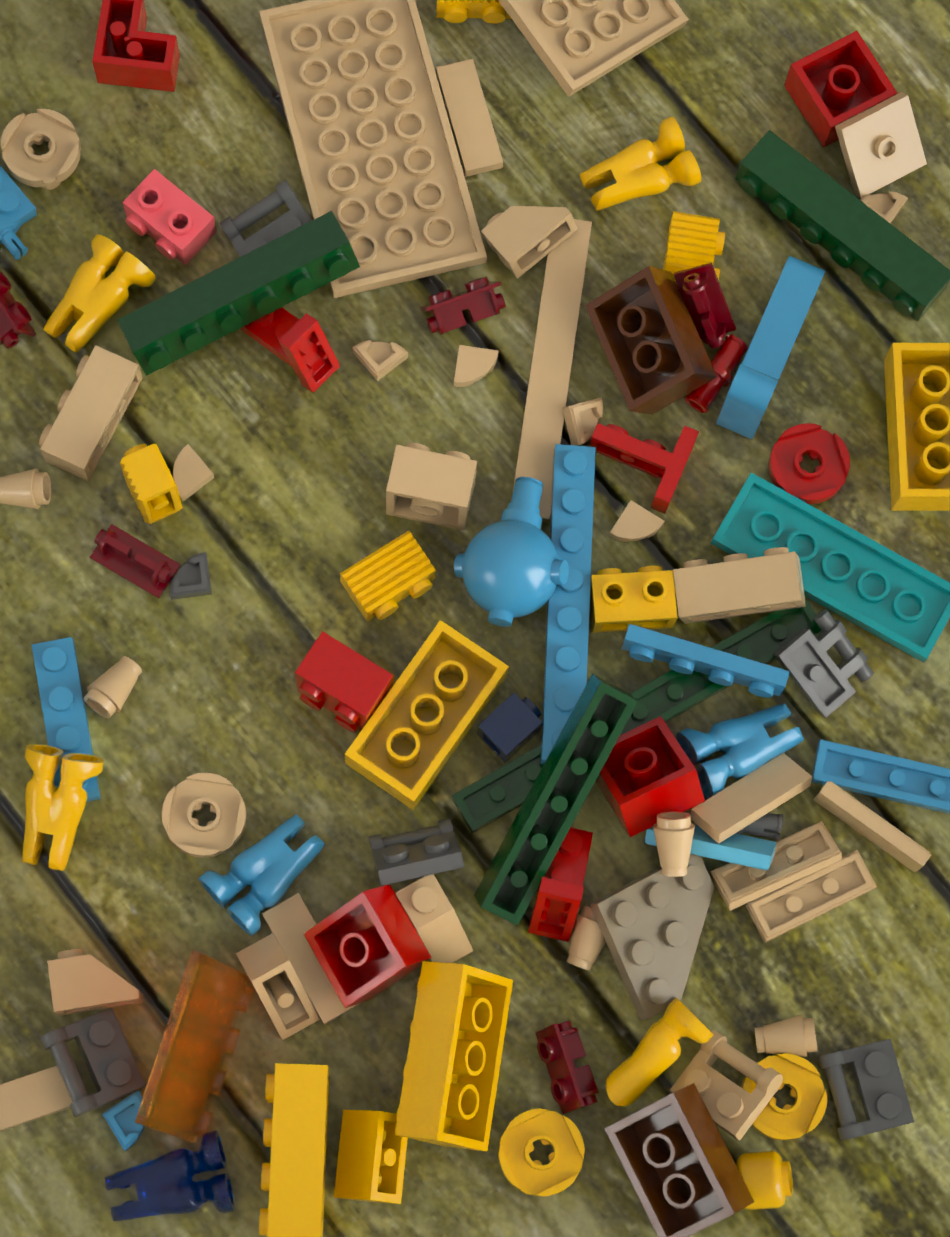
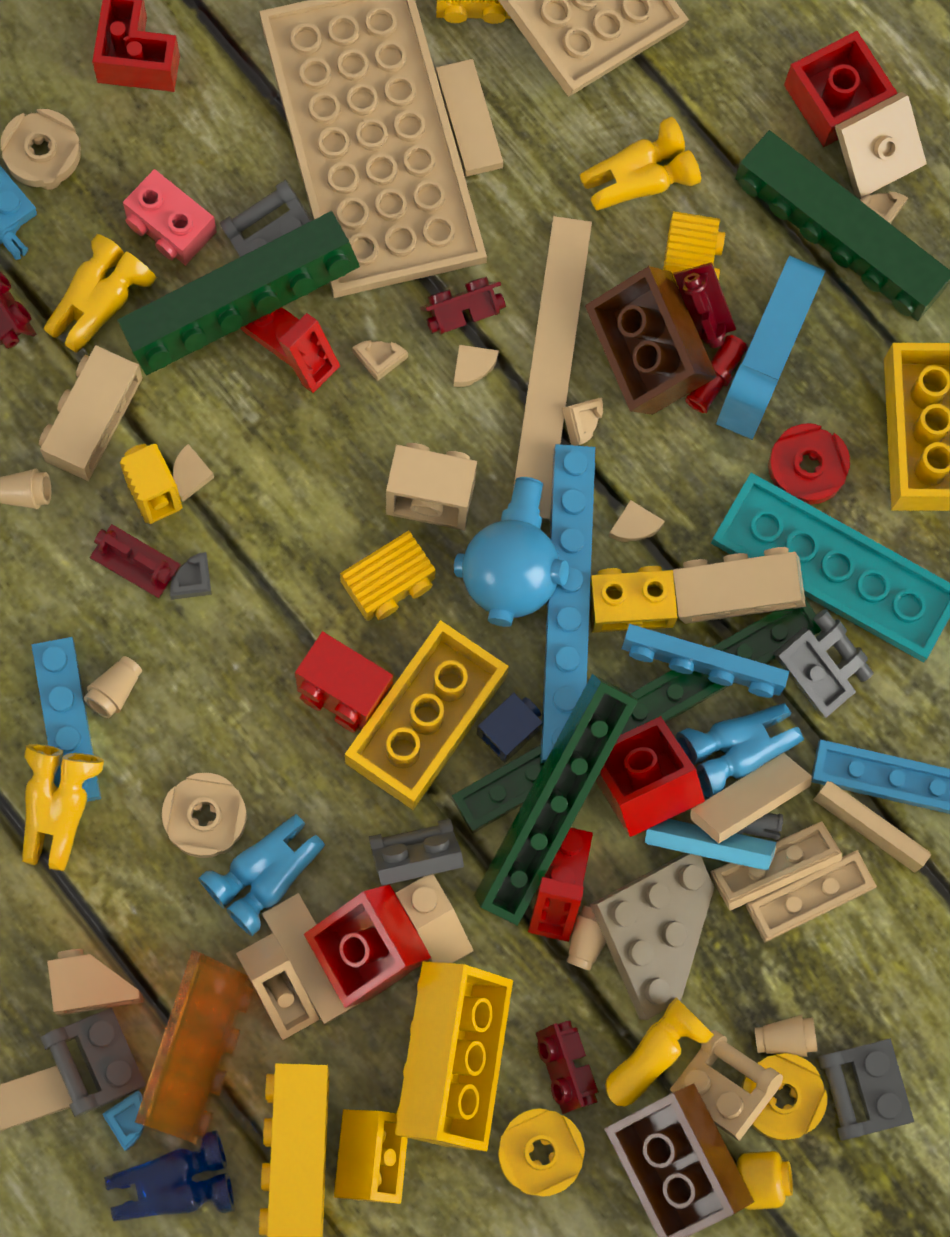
(527, 234): tan slope -> none
(647, 457): red bracket -> none
(674, 842): tan cone -> none

